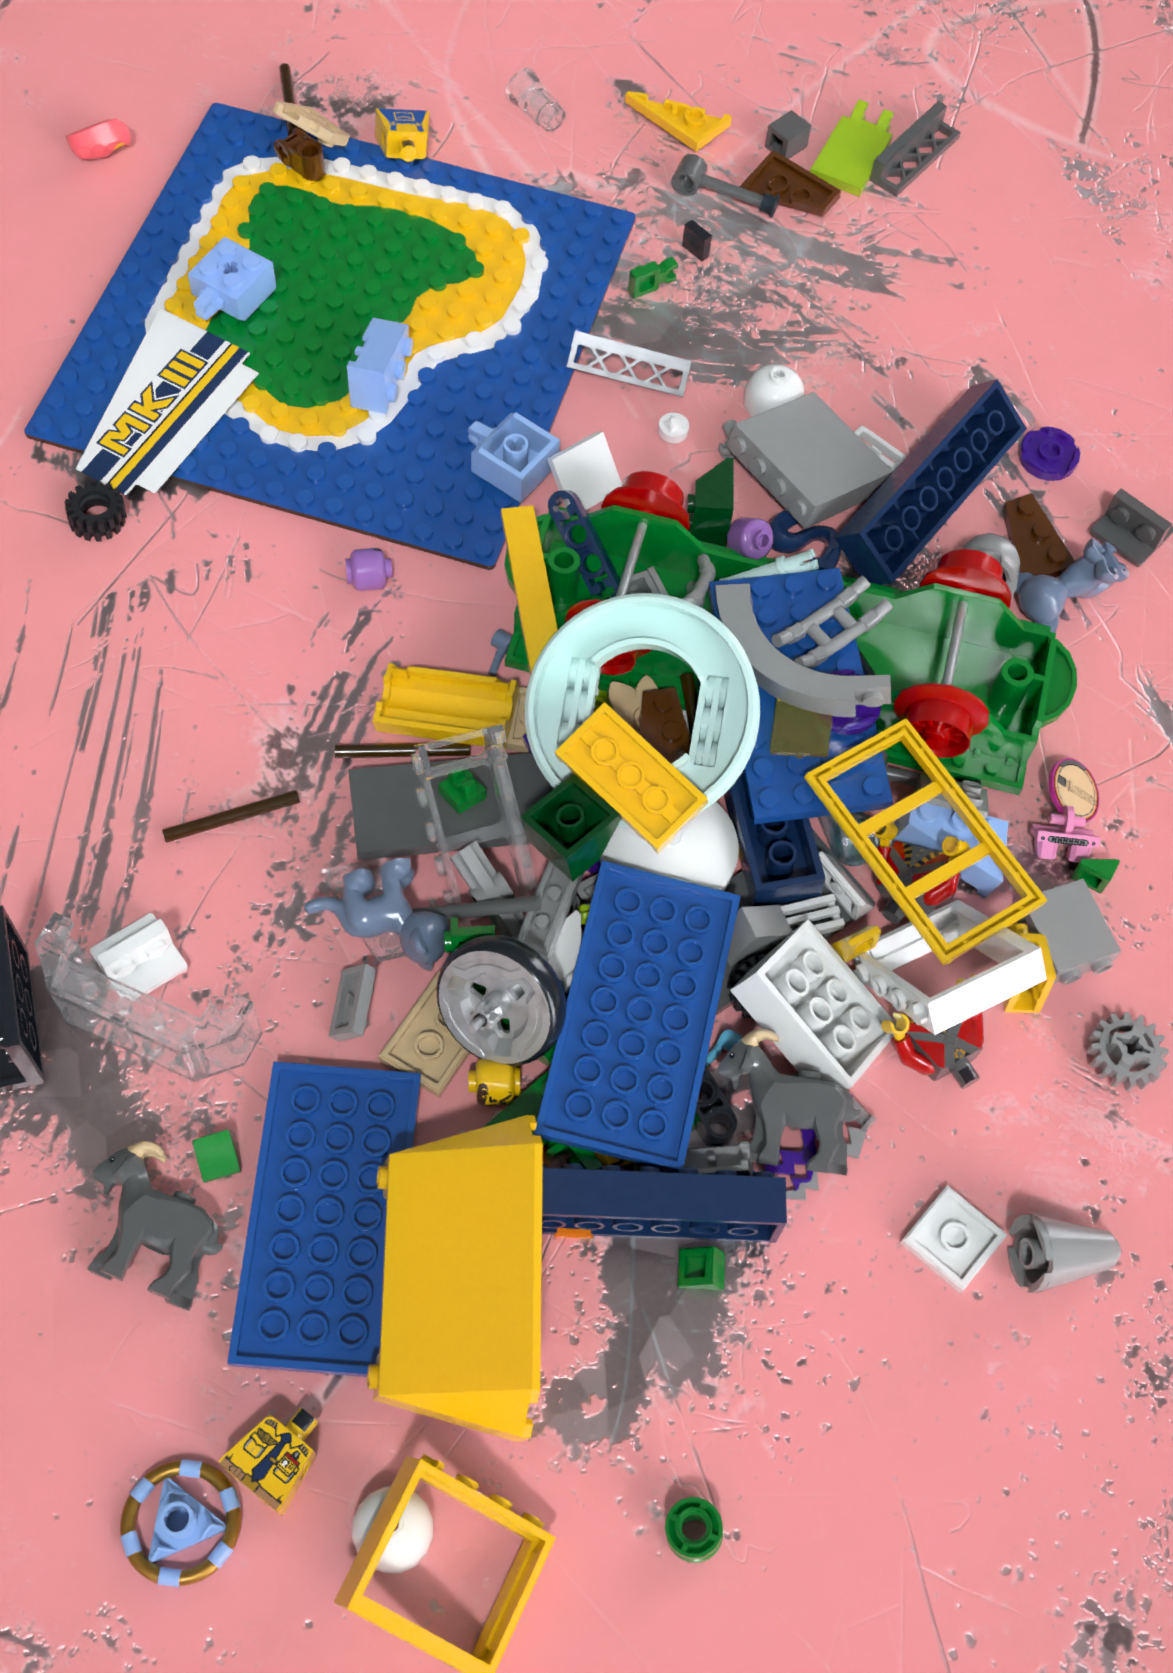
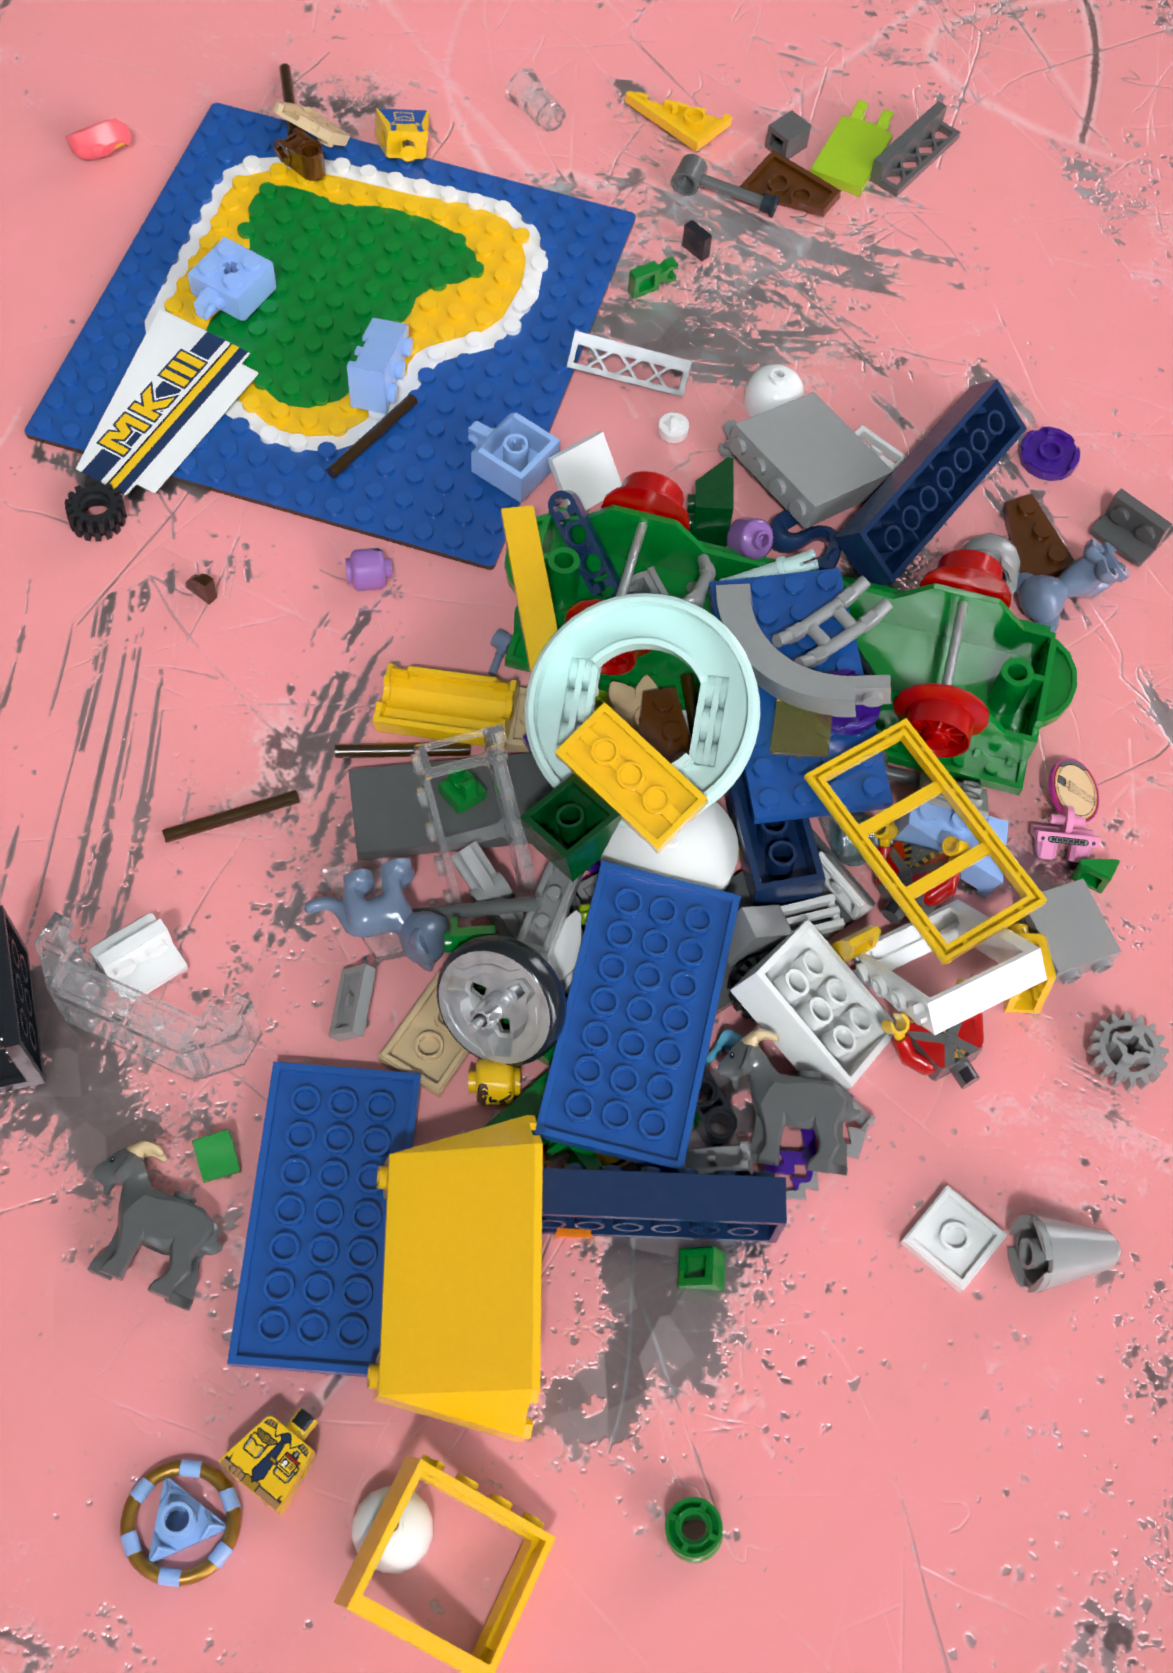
(203, 587): none -> dark brown tile
(371, 436): none -> dark brown bar

